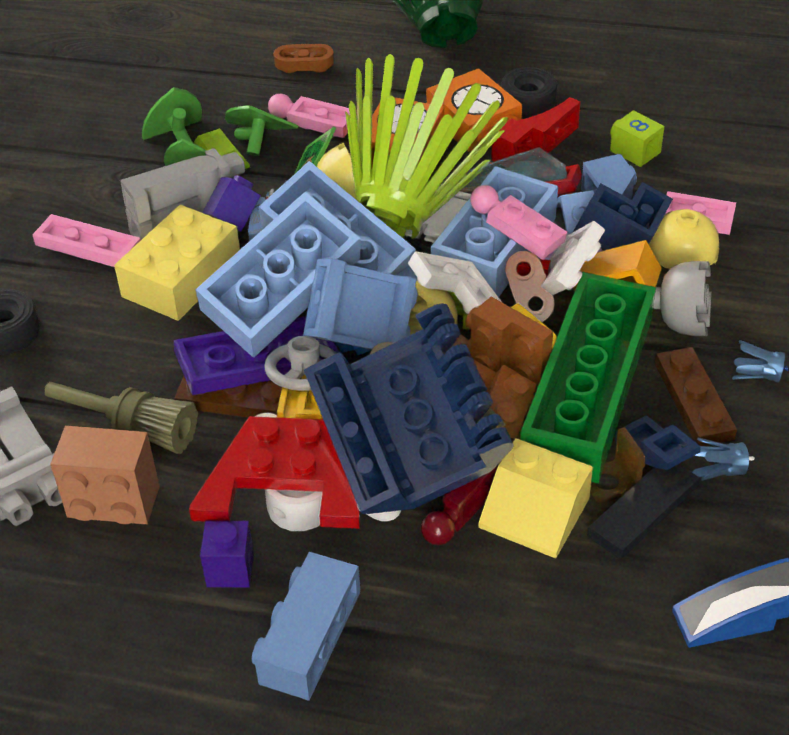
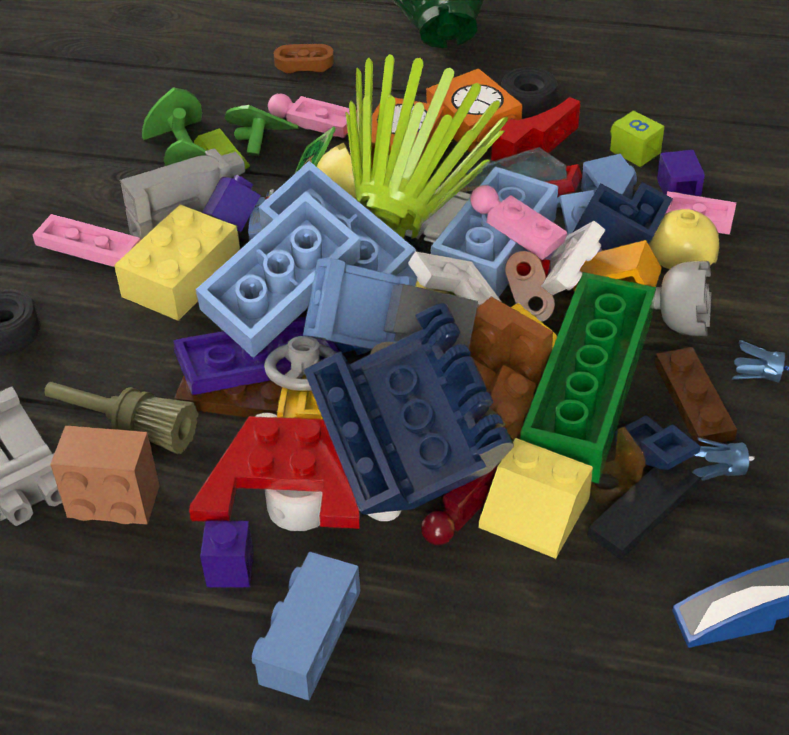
(410, 300): none -> dark grey brick
(680, 173): none -> dark purple brick

